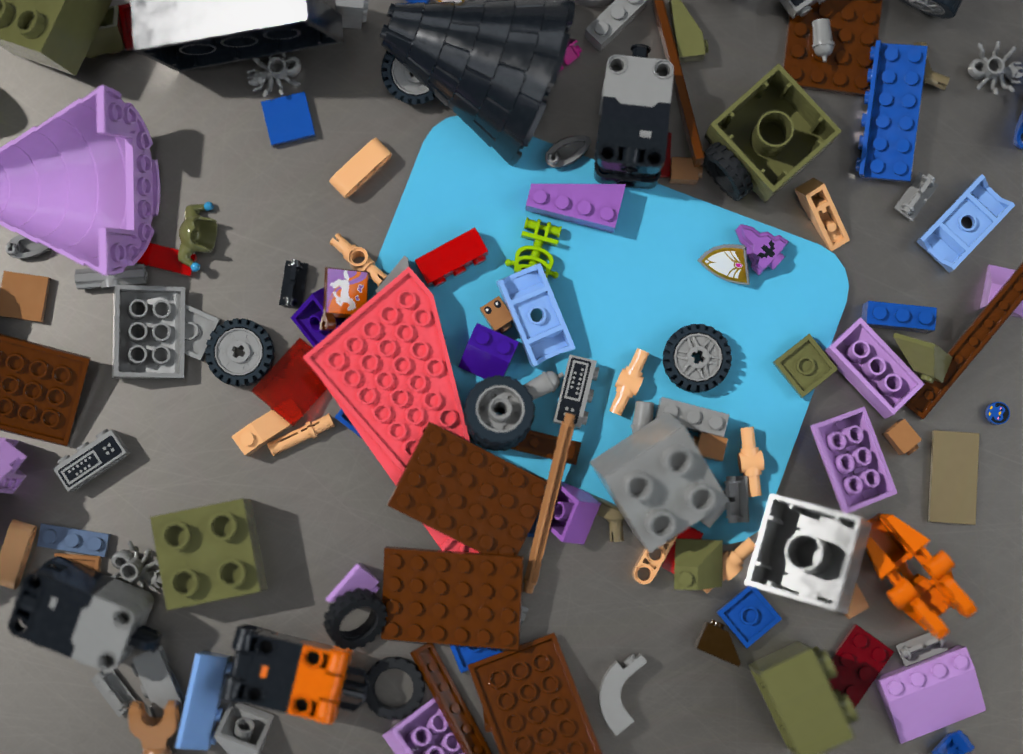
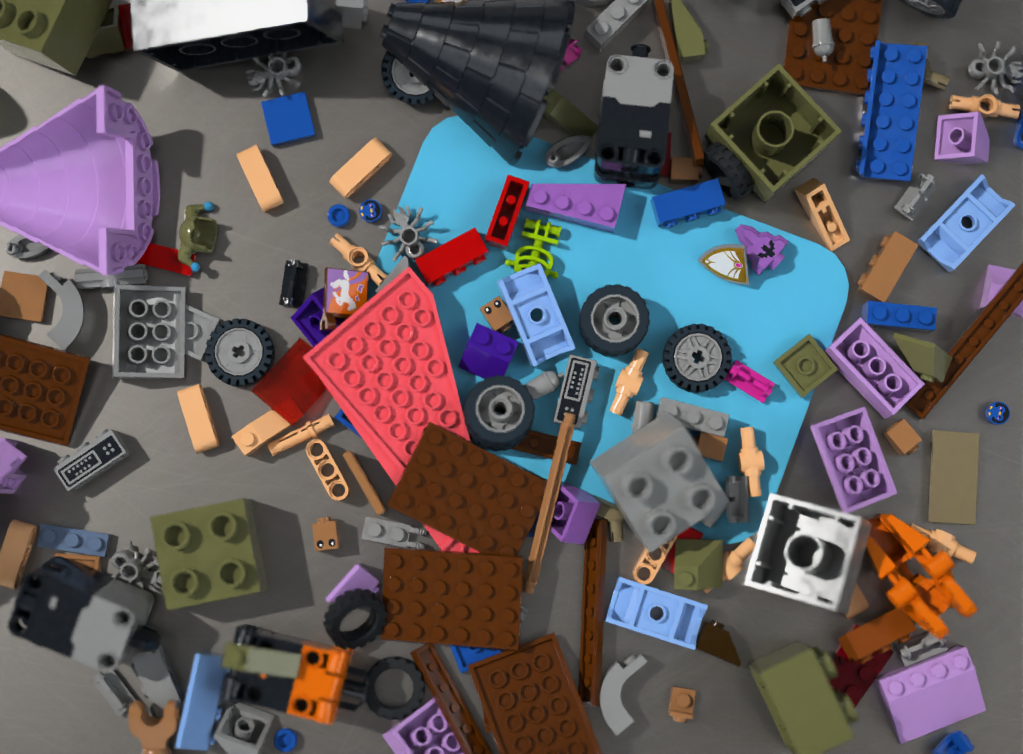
(73, 310): none -> light grey arch
(198, 418): none -> light nougat beam
(260, 178): none -> light nougat beam
(261, 660): none -> olive slope
(285, 739): none -> blue tile
(320, 461): none -> light nougat beam
(326, 534): none -> medium nougat brick
(339, 216): none -> blue tile
(365, 482): none -> medium nougat tile
(370, 211): none -> blue tile
(391, 533): none -> light grey hinge
(407, 234): none -> light grey animal
(507, 212): none -> red brick
(567, 116): none -> olive slope
(593, 614): none -> reddish brown tile
(619, 303): none -> wheel
(632, 606): none -> light blue piece
(681, 704): none -> medium nougat bracket
(688, 203): none -> blue brick
(749, 381): none -> dark pink hinge
(749, 615): blue plate -> none
(877, 635): none -> dark orange brick
(886, 267): none -> medium nougat brick
(944, 541): none -> light nougat pin
(962, 139): none -> lavender slope
(995, 106): none -> light nougat pin

